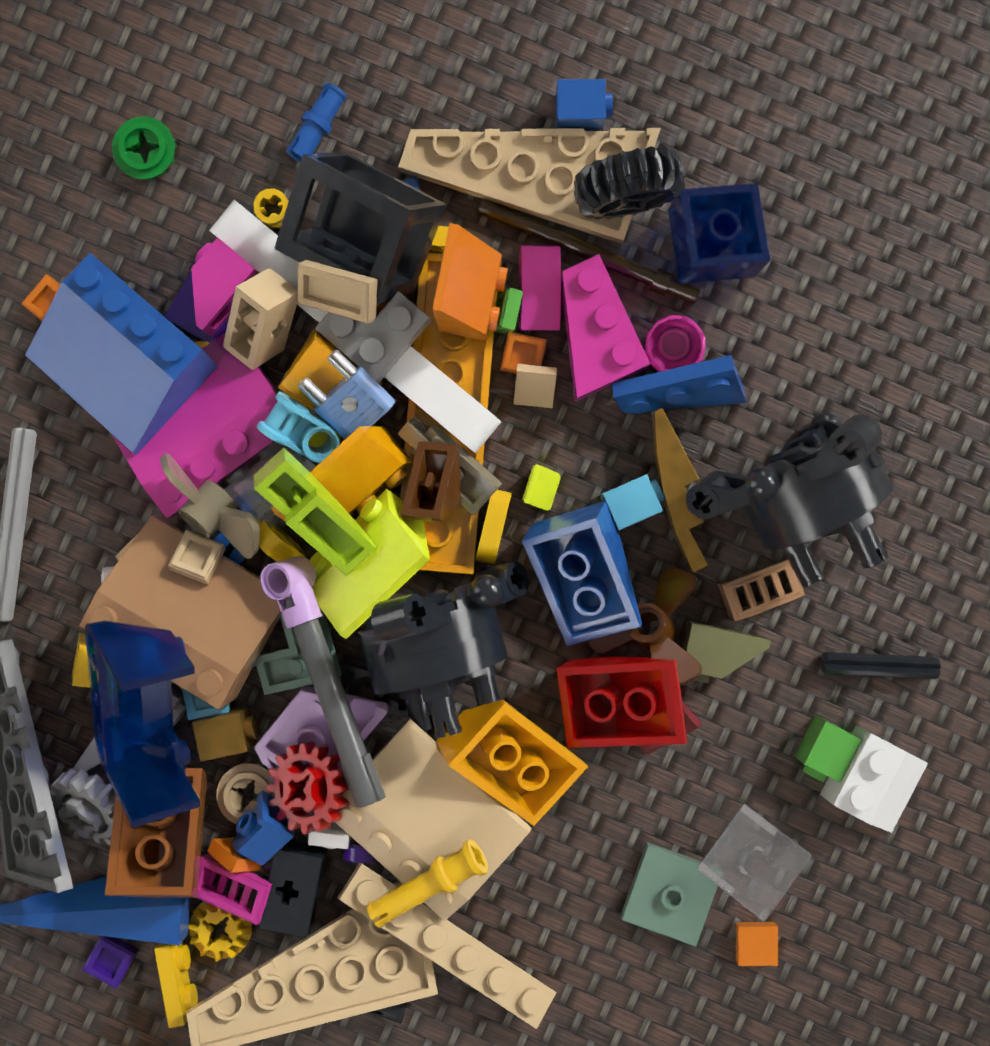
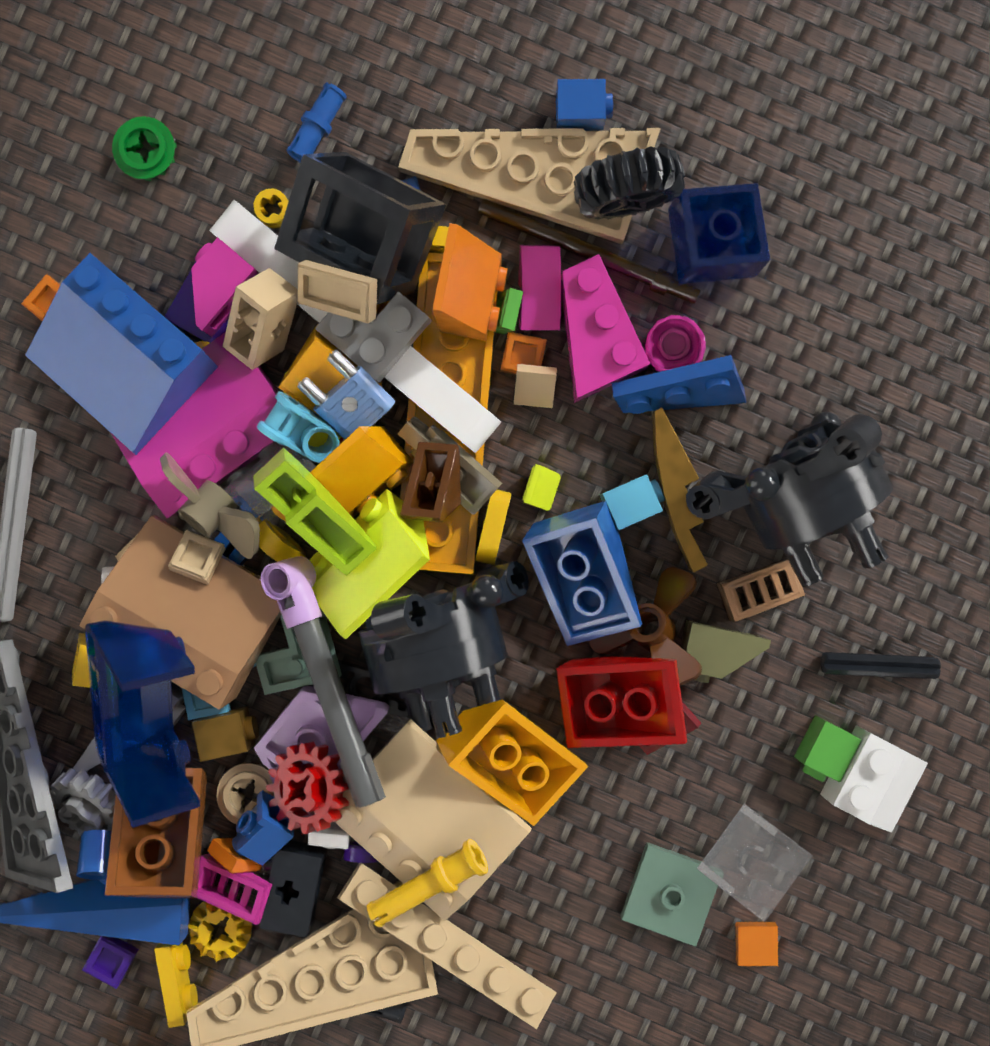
(94, 855): none -> blue piece

